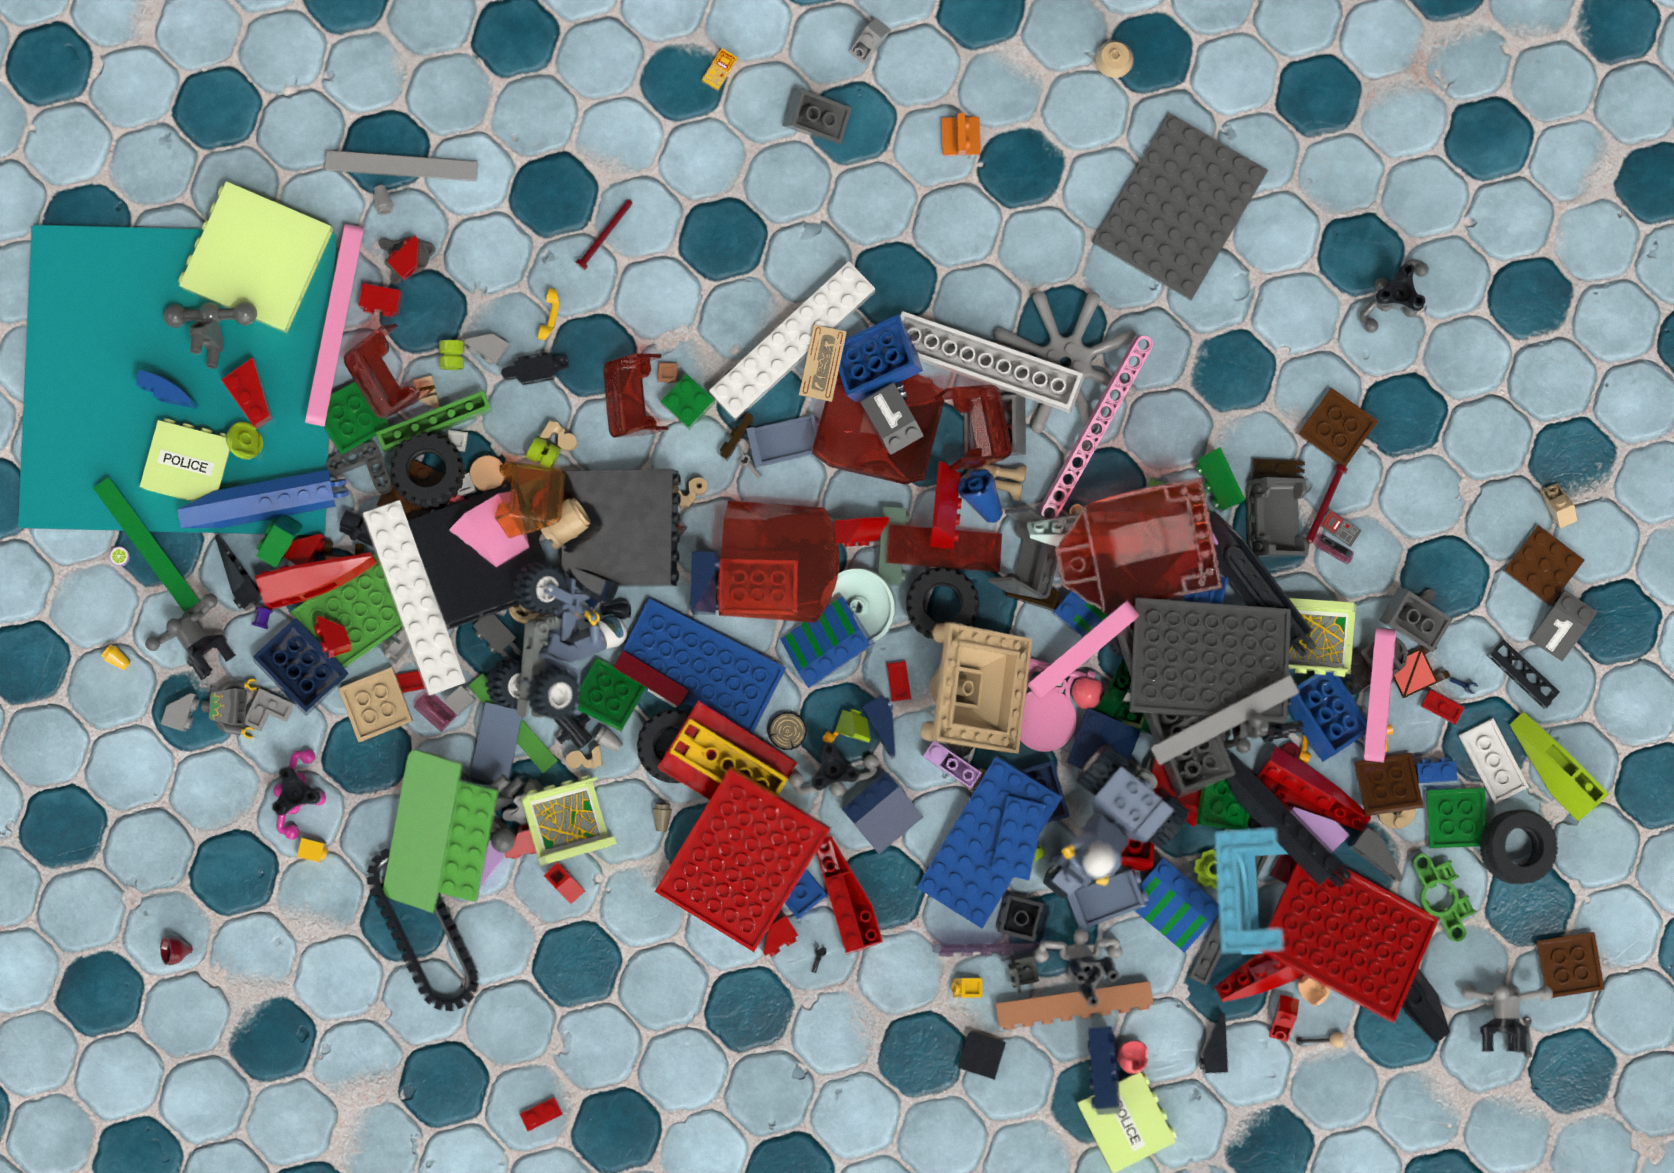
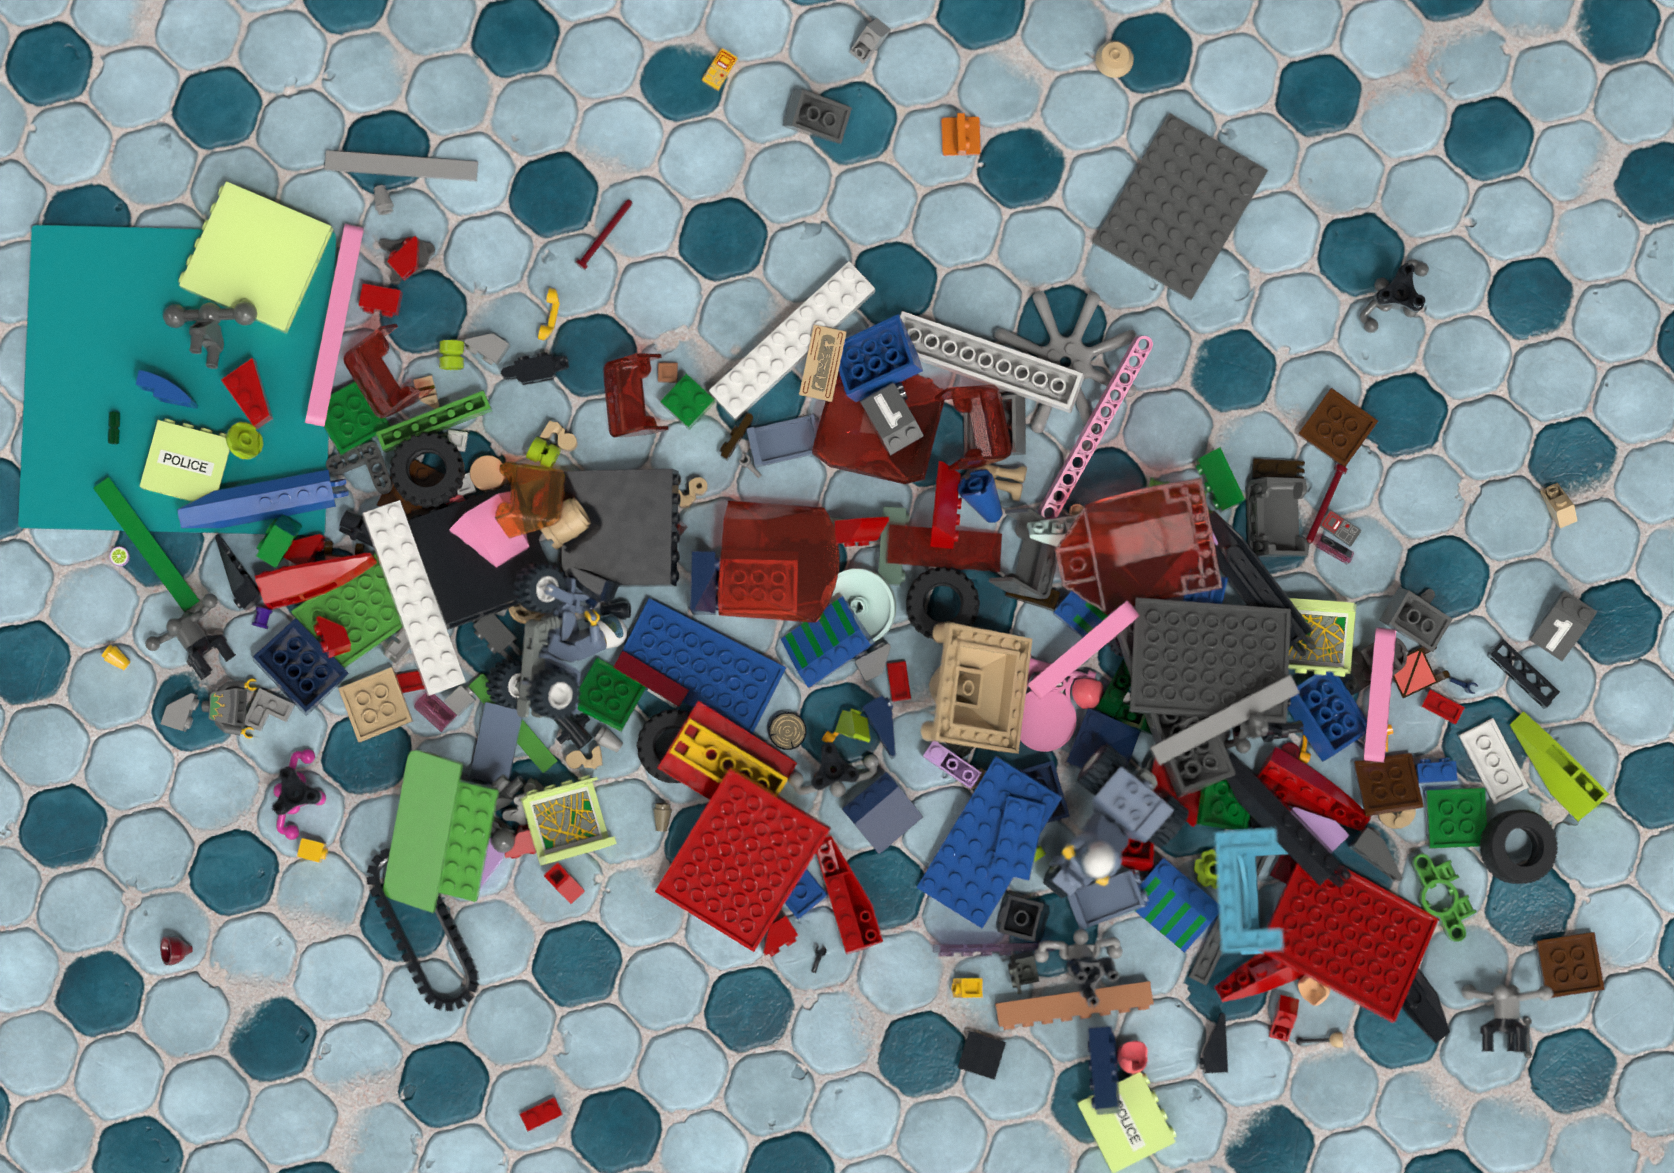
(113, 432): none -> dark green piece
(873, 664): none -> light grey slope
(1544, 565): reddish brown plate -> none

